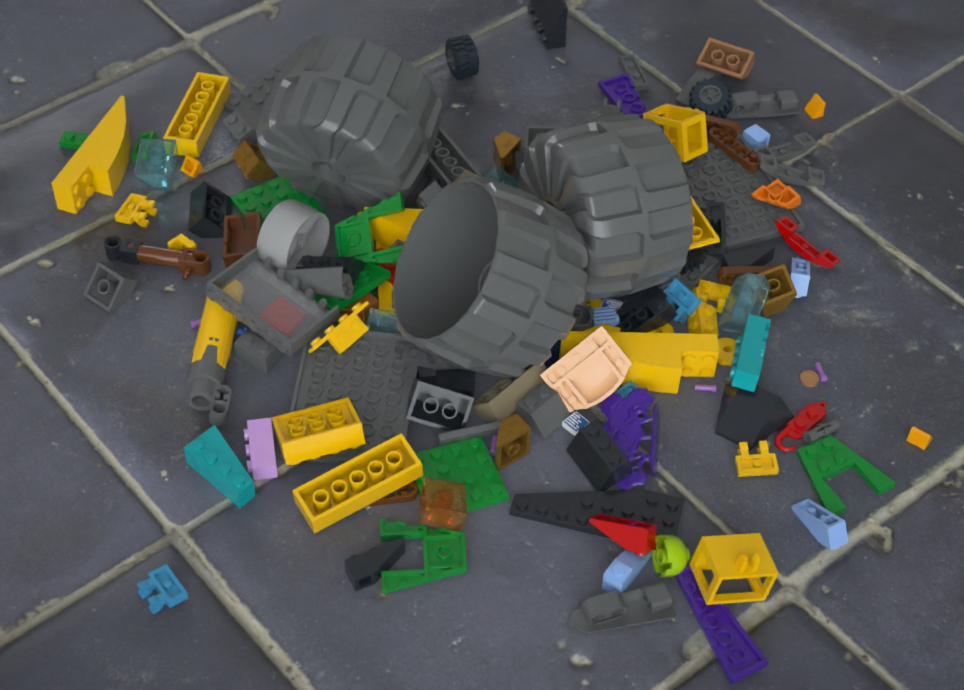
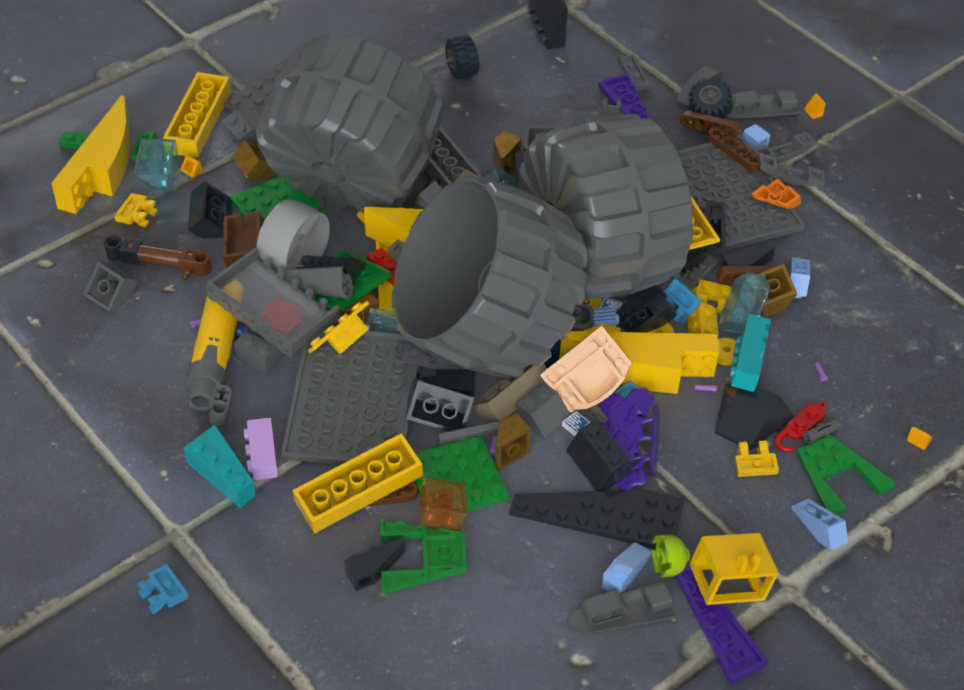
(181, 242): yellow bracket -> none
(318, 431): yellow slope -> none
(355, 234): green wing -> none
(628, 533): red slope -> none
(683, 128): yellow piece -> none
(726, 59): medium nougat slope -> none
(788, 231): red slope -> none
(809, 378): medium nougat piece -> none

